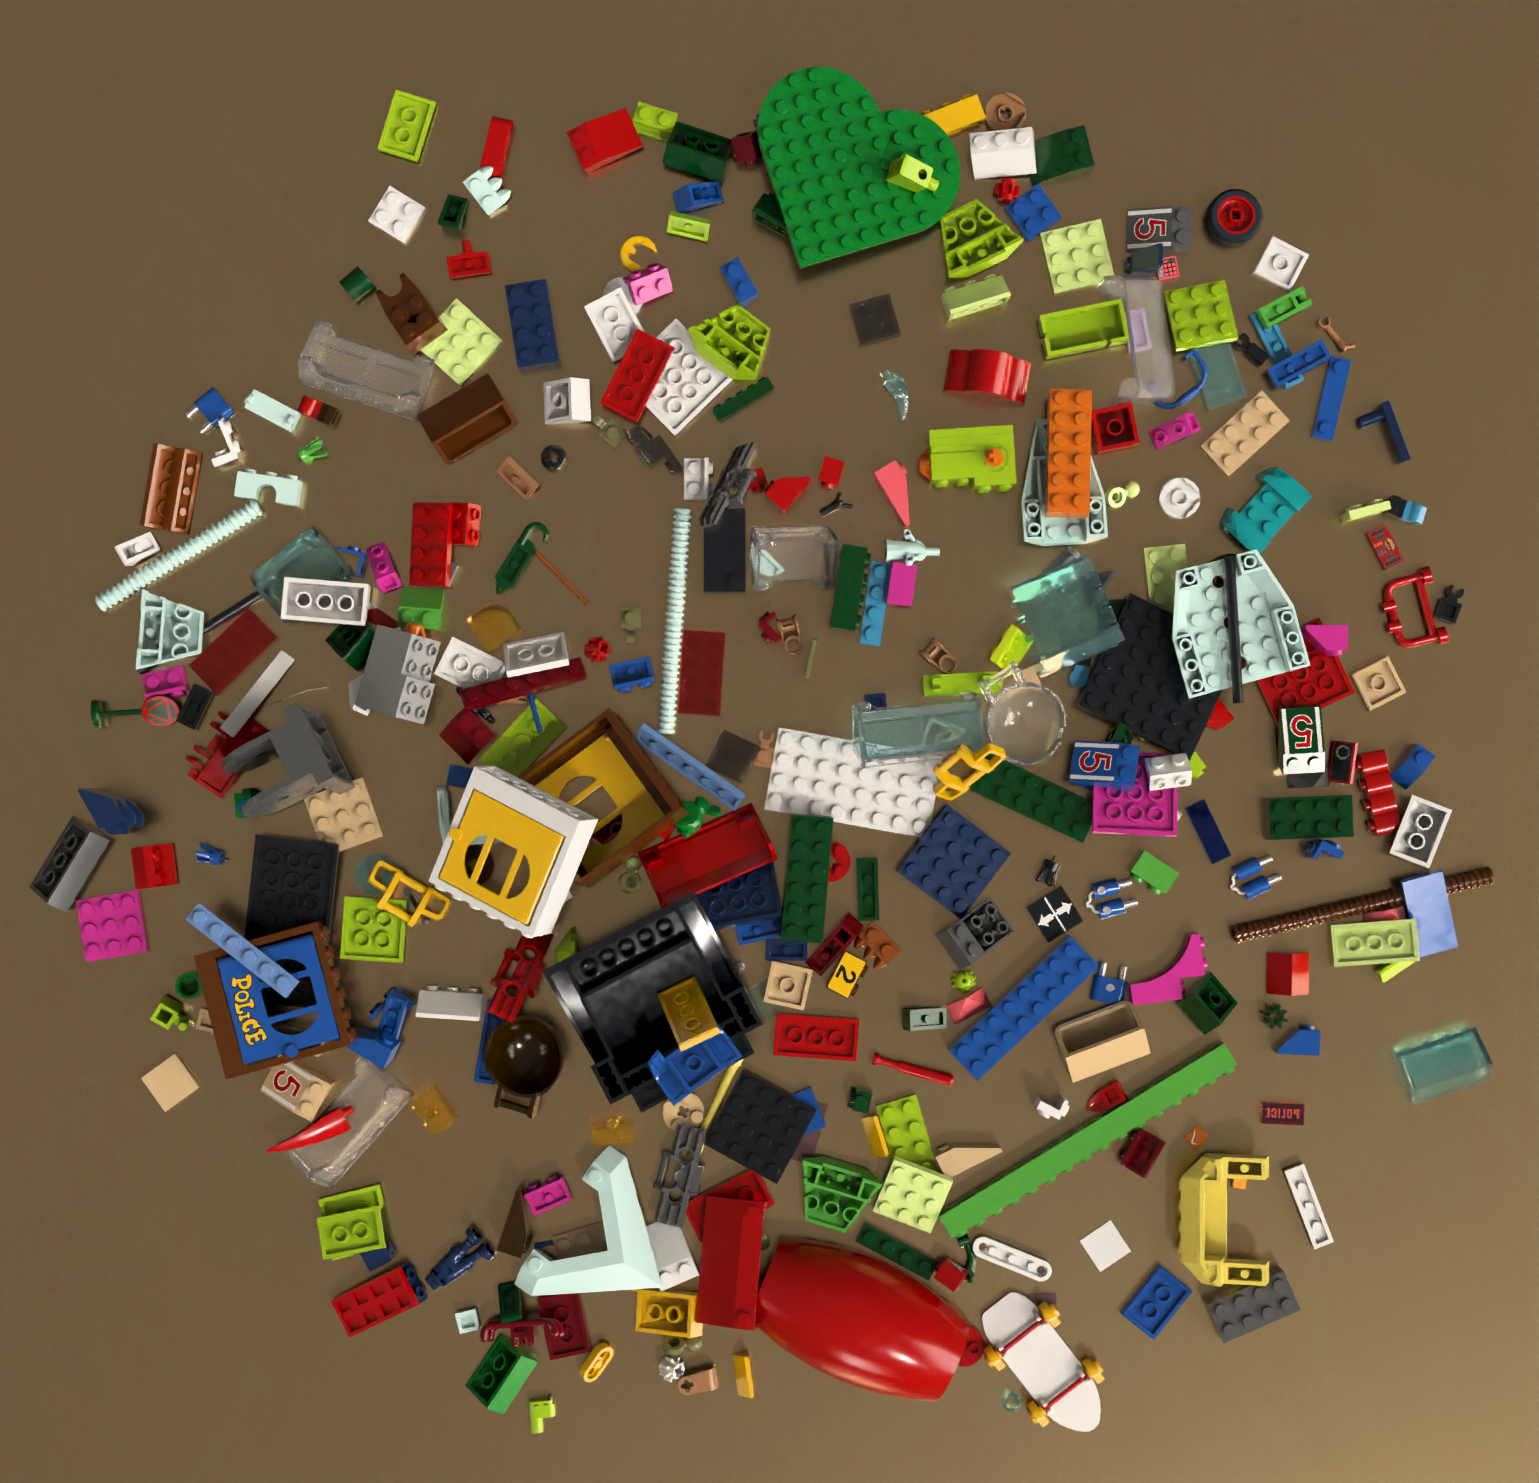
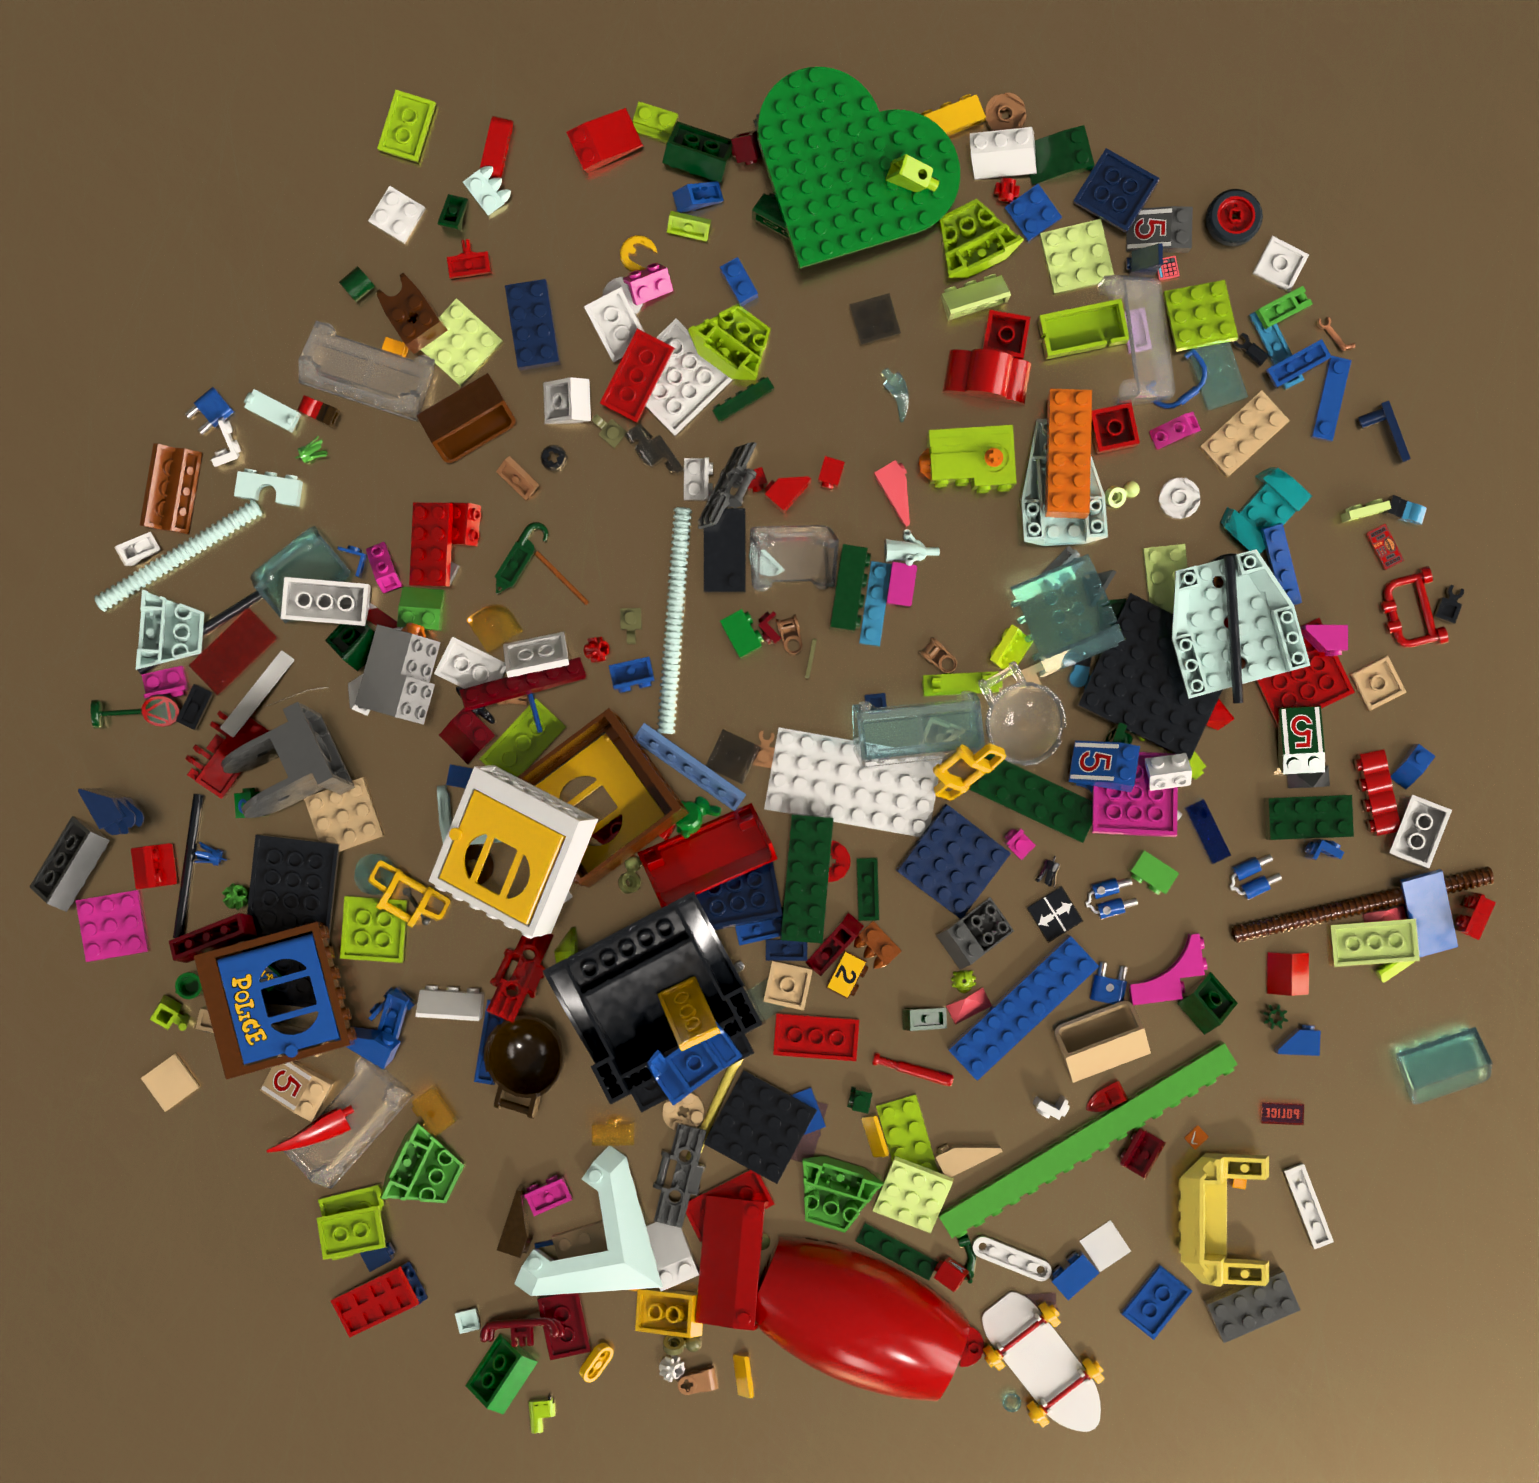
(188, 865): none -> black piece
(213, 937): none -> dark red brick
(235, 896): none -> bright green gear
(242, 950): medium blue plate -> none
(395, 347): none -> light orange piece
(421, 1169): none -> bright green wedge
(455, 1263): dark blue piece -> none
(509, 1302): dark green tile -> none
(701, 672): clear red plate -> none
(741, 633): none -> green brick
(835, 505): black bar -> none
(1006, 333): none -> red brick
(1018, 842): none -> dark pink bracket
(1073, 1274): none -> blue brick
(1116, 190): none -> dark blue plate
(1280, 560): none -> blue plate
(1342, 762): slope -> none
(1474, 915): none -> red bracket

